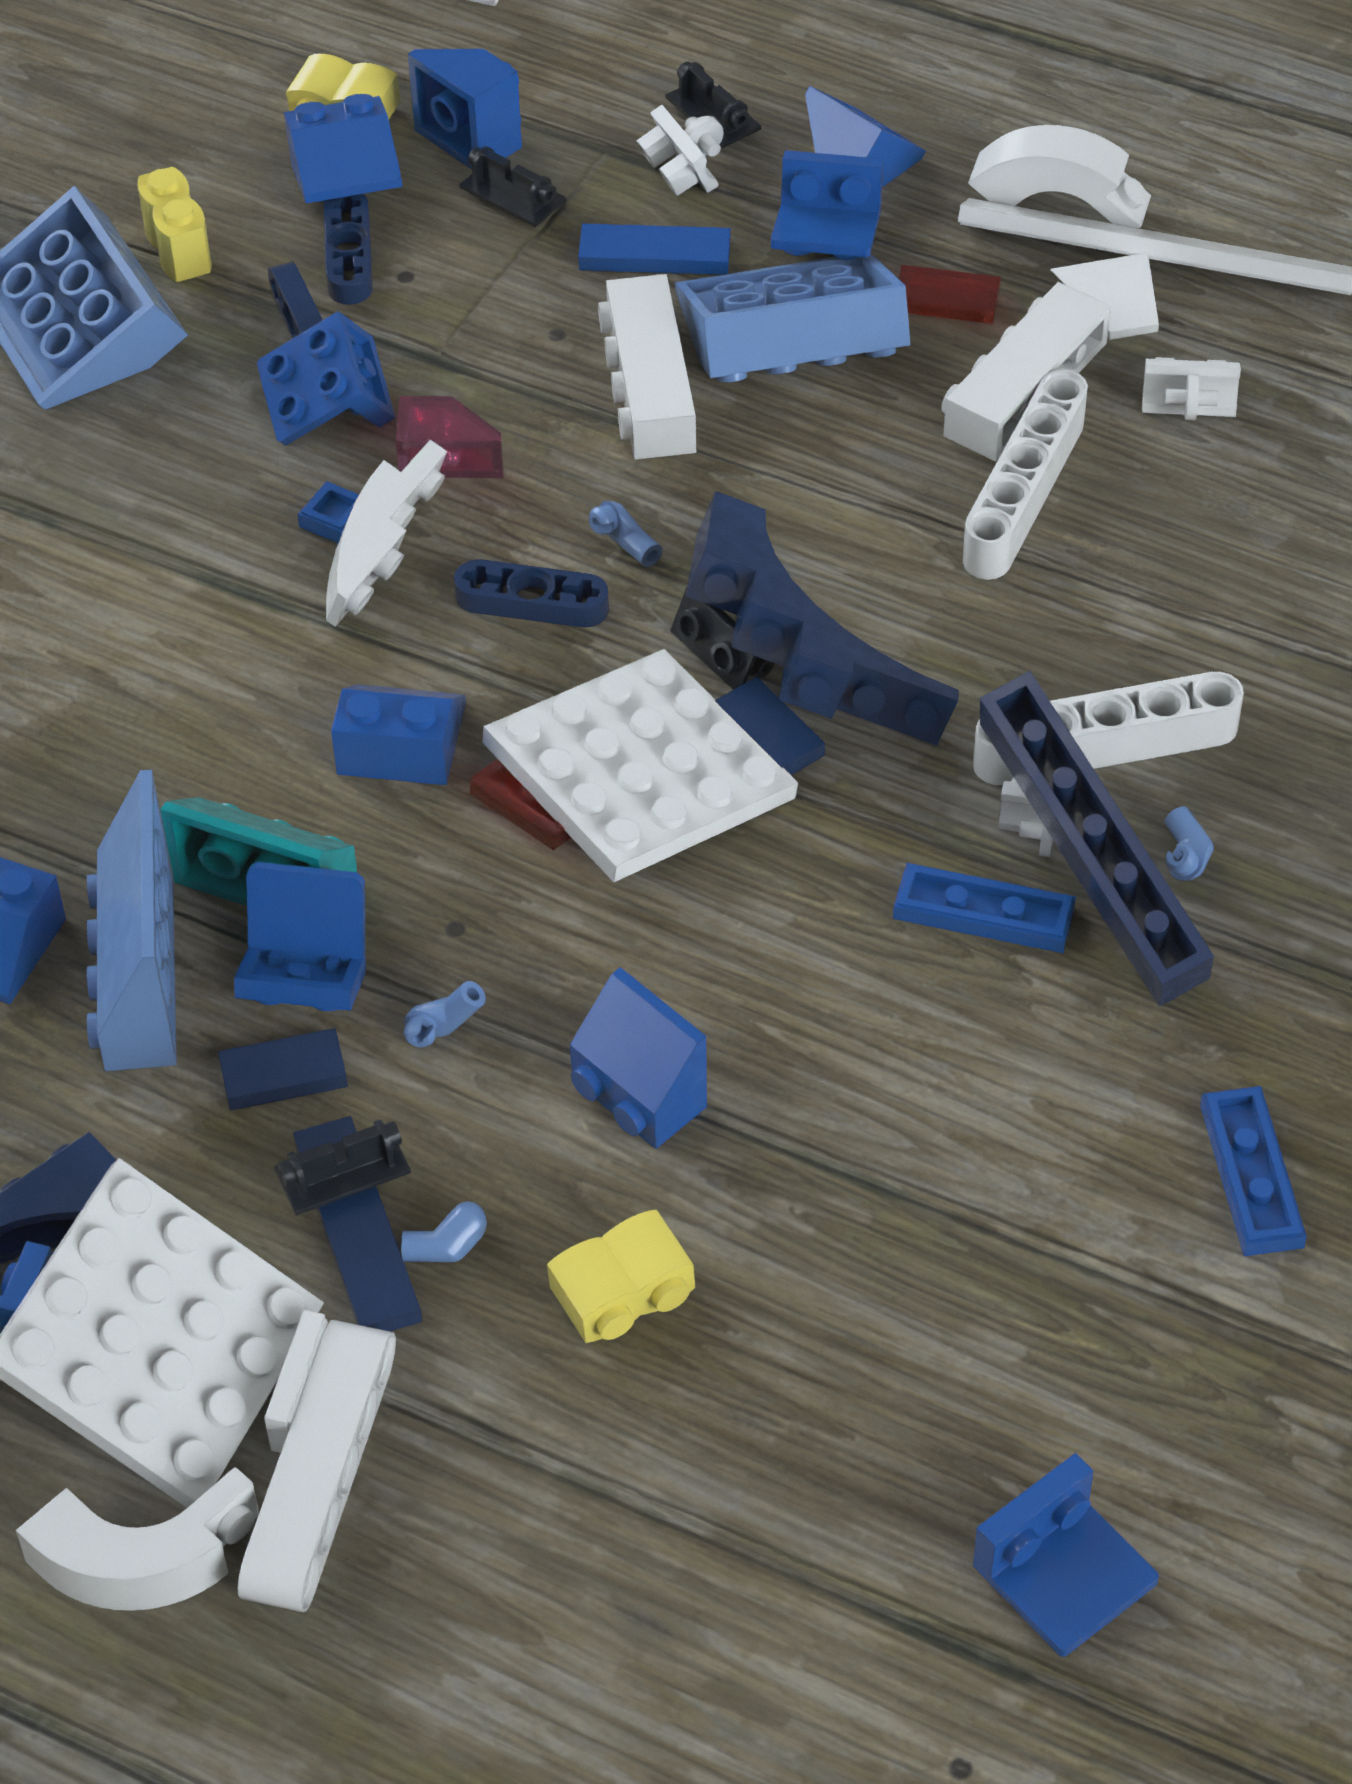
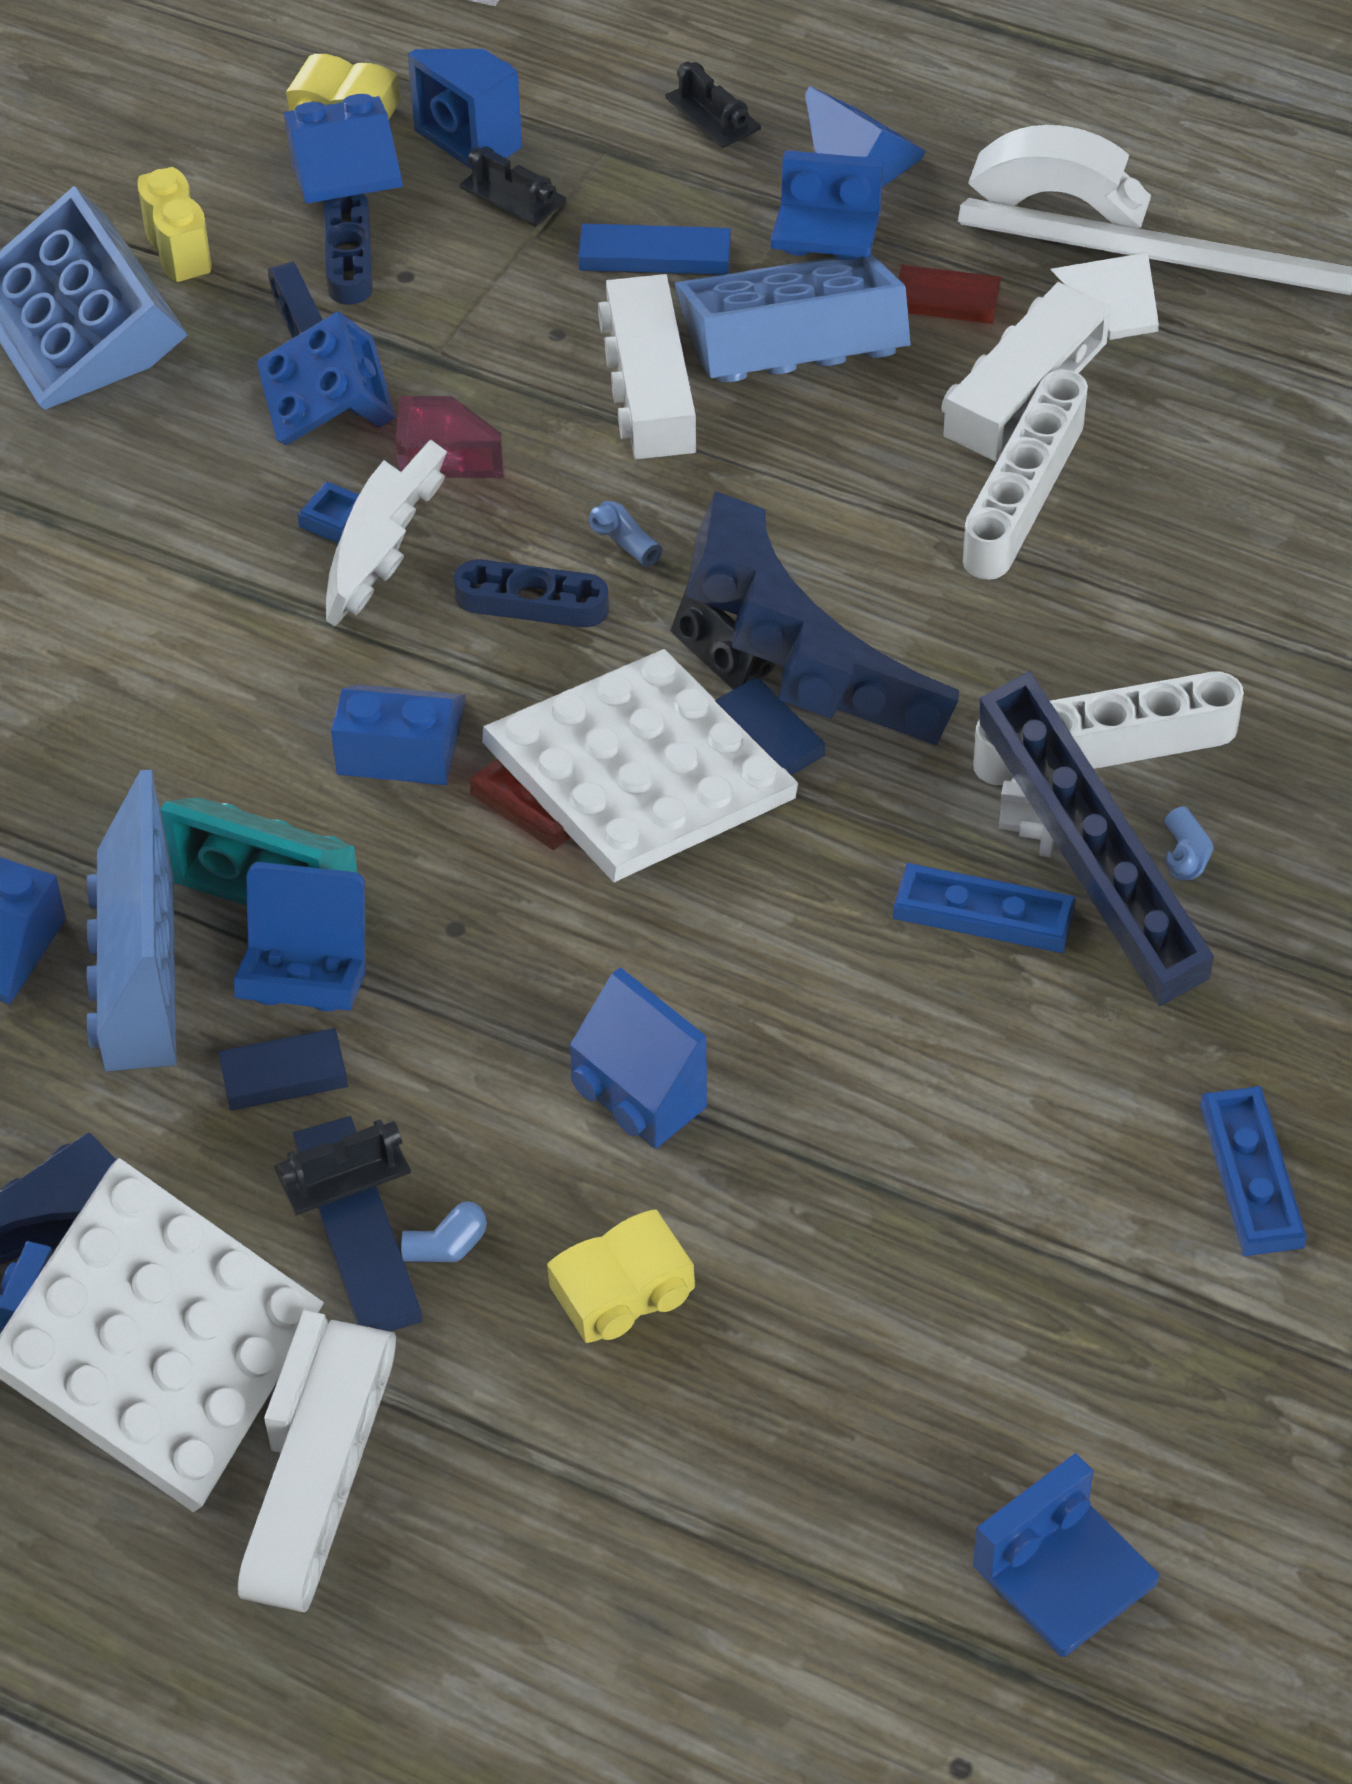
(141, 1565): white arch -> none
(443, 1015): medium blue arm -> none
(690, 147): white hips -> none
(1190, 387): white hips -> none

